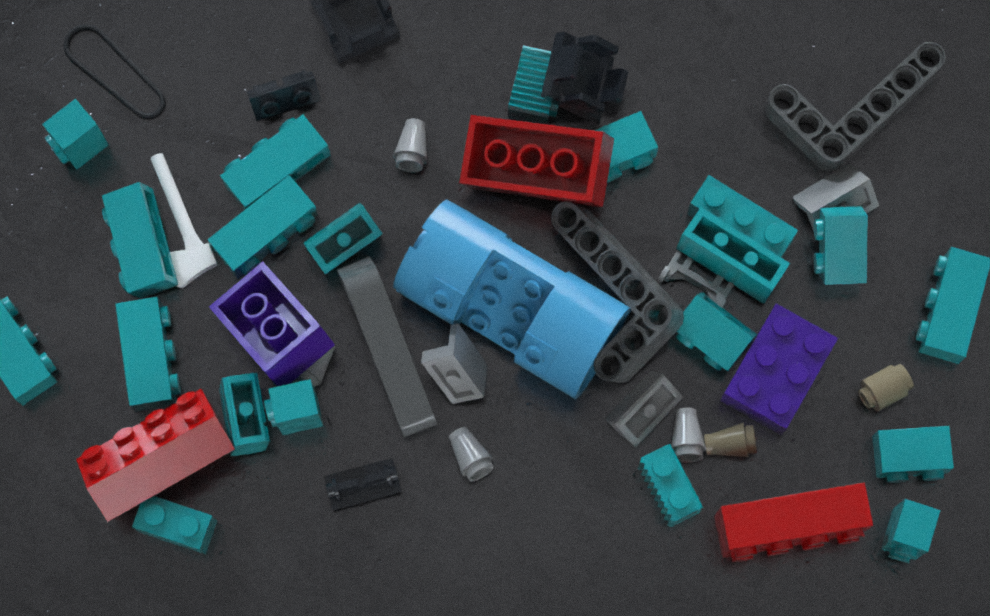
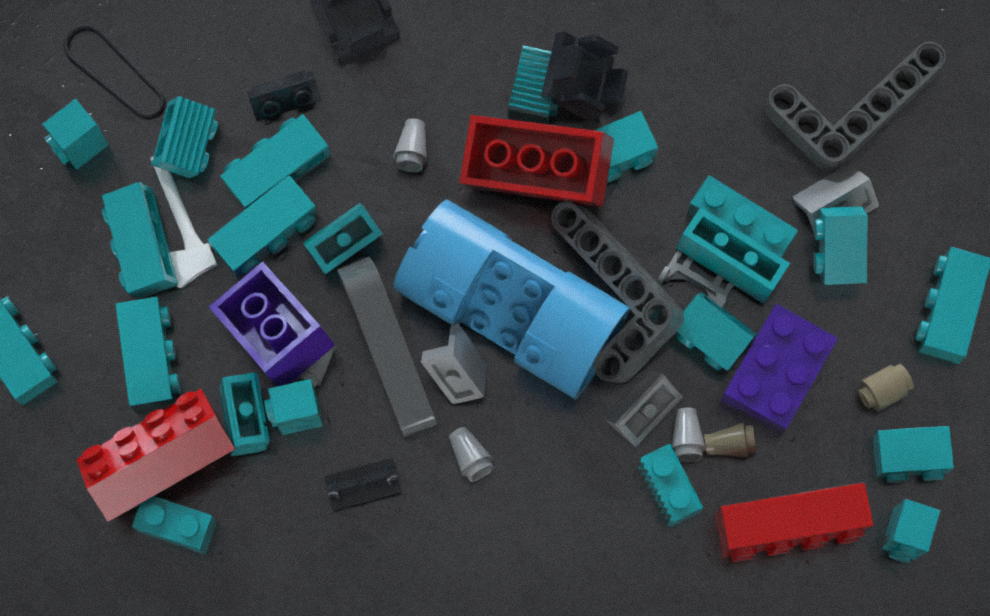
(185, 137): none -> teal brick

